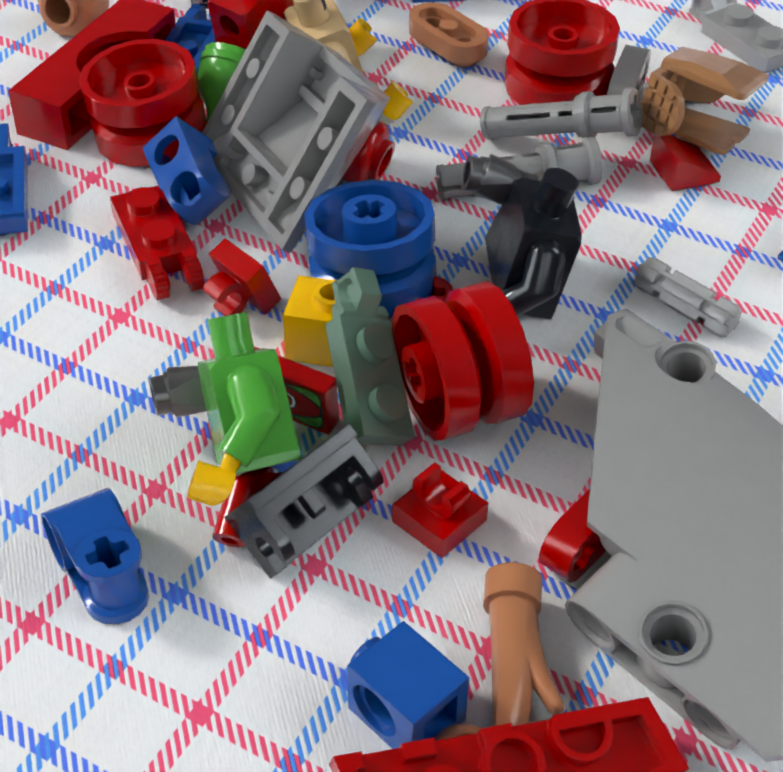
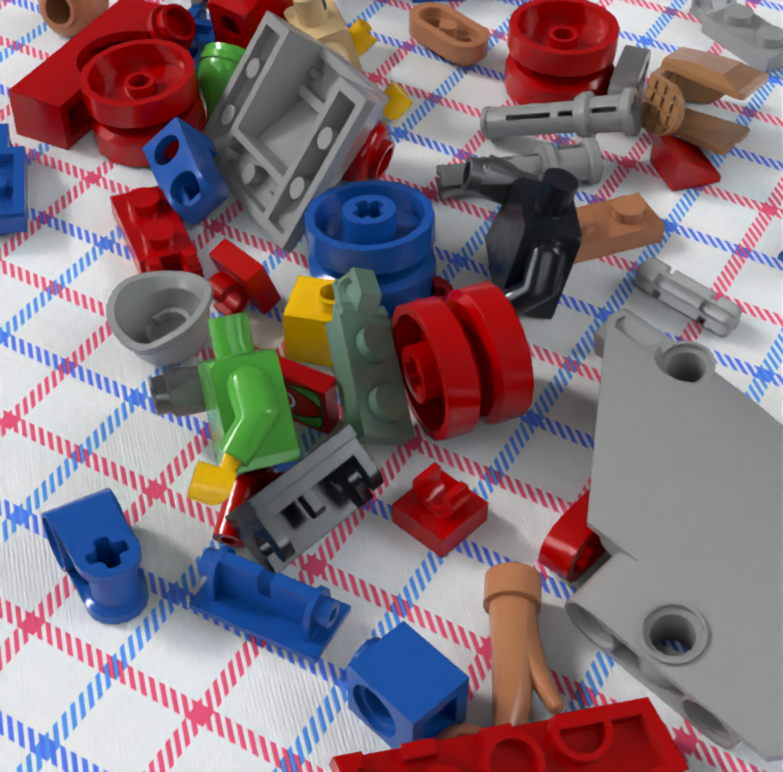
(161, 315): none -> light grey helmet
(172, 24): none -> red plate
(267, 604): none -> blue hinge
(617, 226): none -> nougat plate

